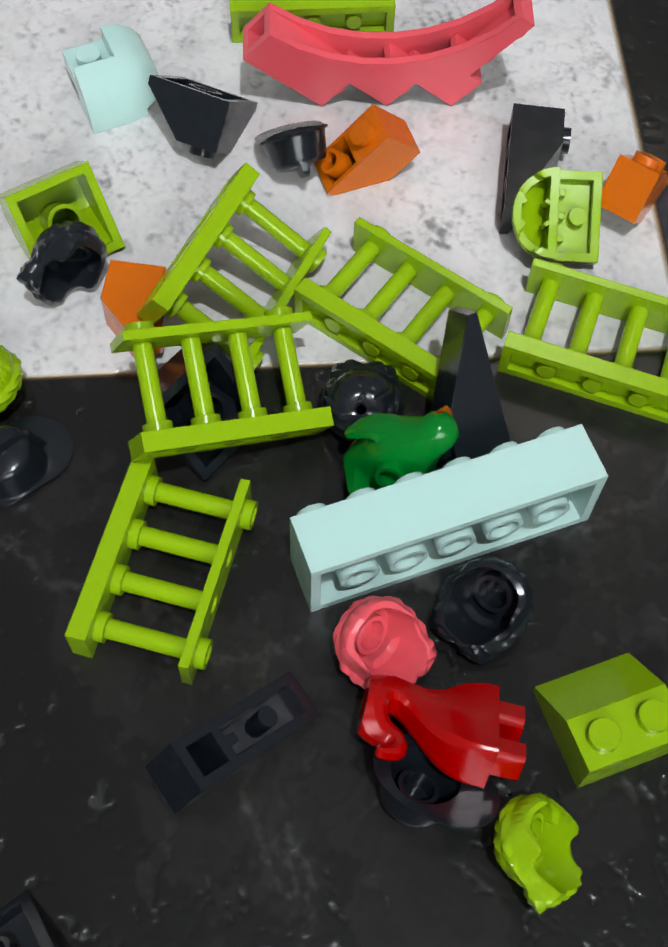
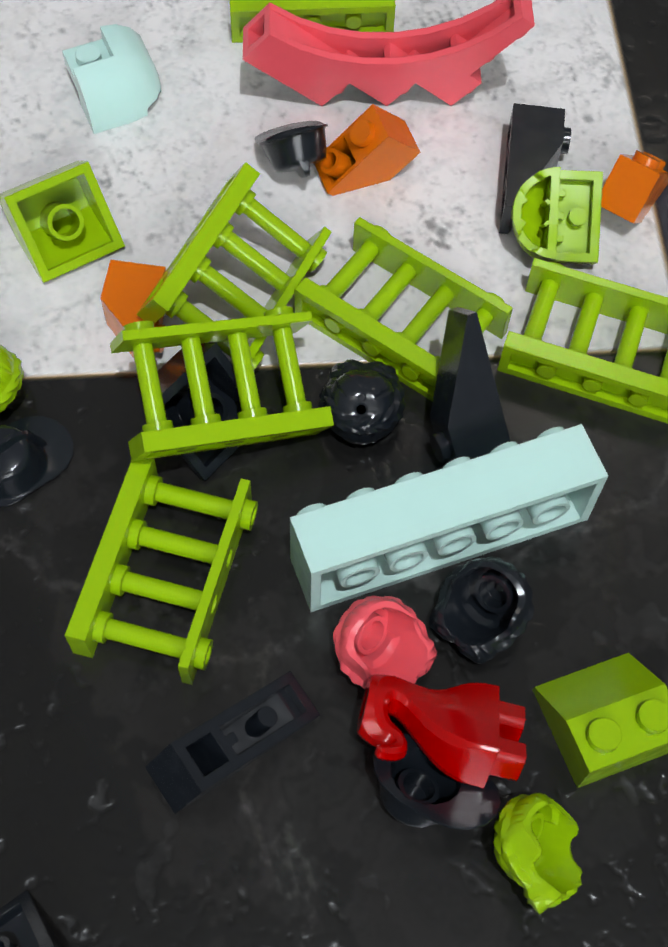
(63, 260): black hair -> none
(201, 114): black slope -> none
(395, 446): green animal -> none

